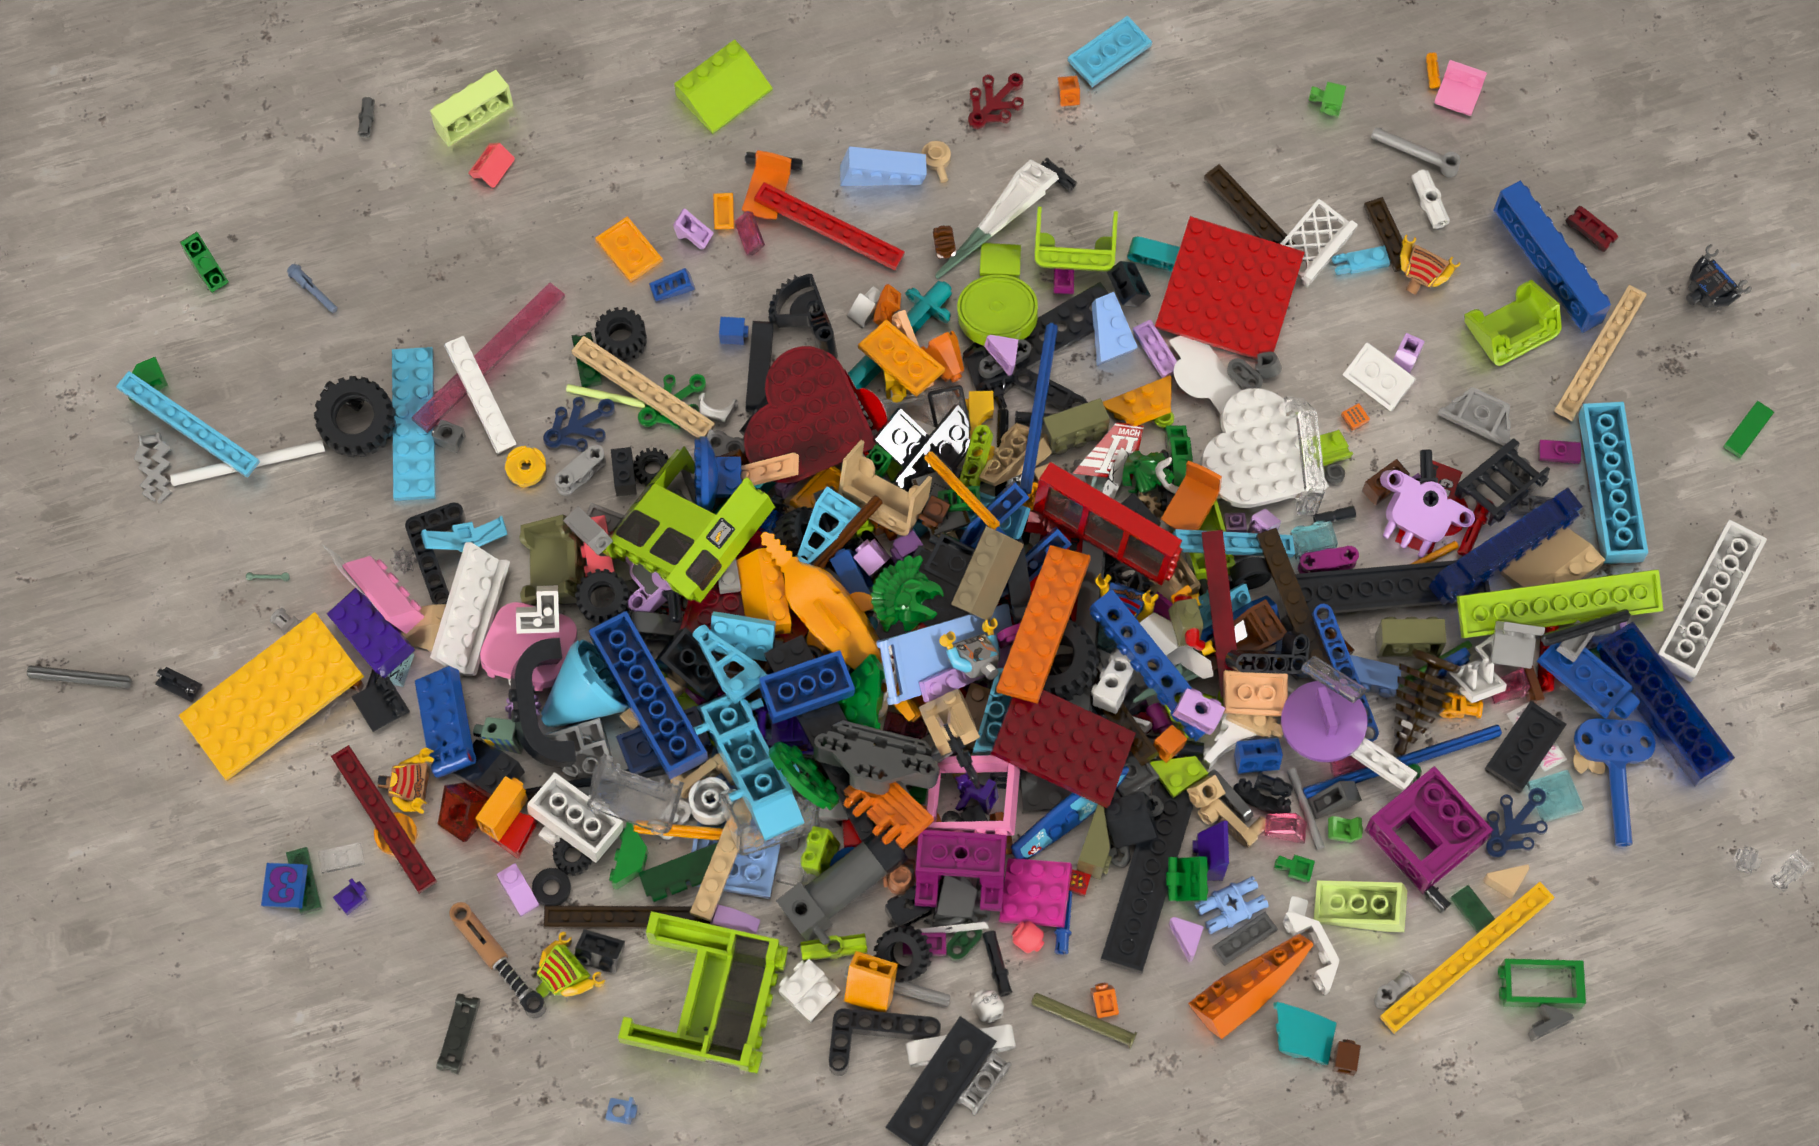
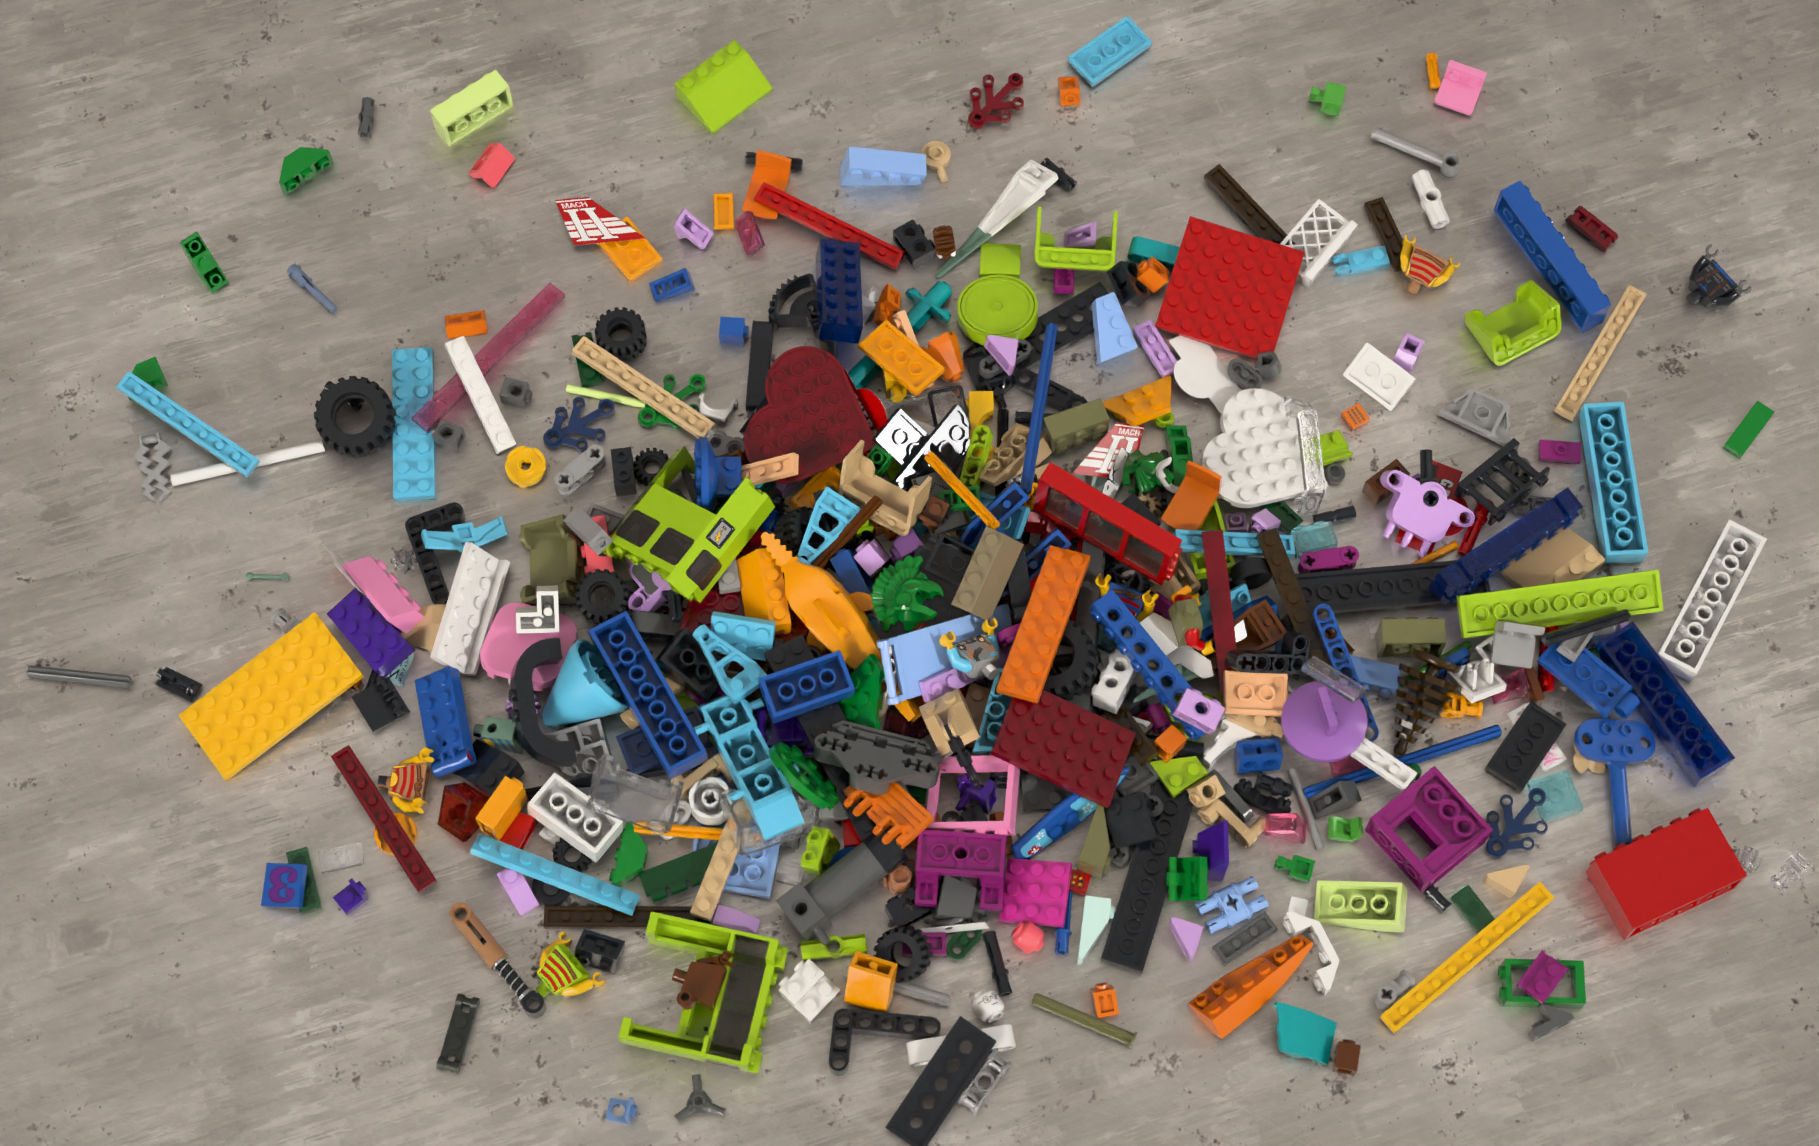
(302, 166): none -> green slope
(466, 324): none -> orange slope
(512, 385): none -> dark grey brick
(555, 874): none -> medium azure plate
(592, 223): none -> sticker
(699, 1102): none -> dark grey piece
(702, 981): none -> reddish brown torso
(839, 291): none -> clear blue brick
(912, 244): none -> black brick
(1081, 237): none -> lavender slope
(1094, 921): none -> light aqua slope
(1152, 274): none -> orange brick
(1285, 514): none -> dark green plate
(1542, 977): none -> magenta plate
(1665, 872): none -> red brick

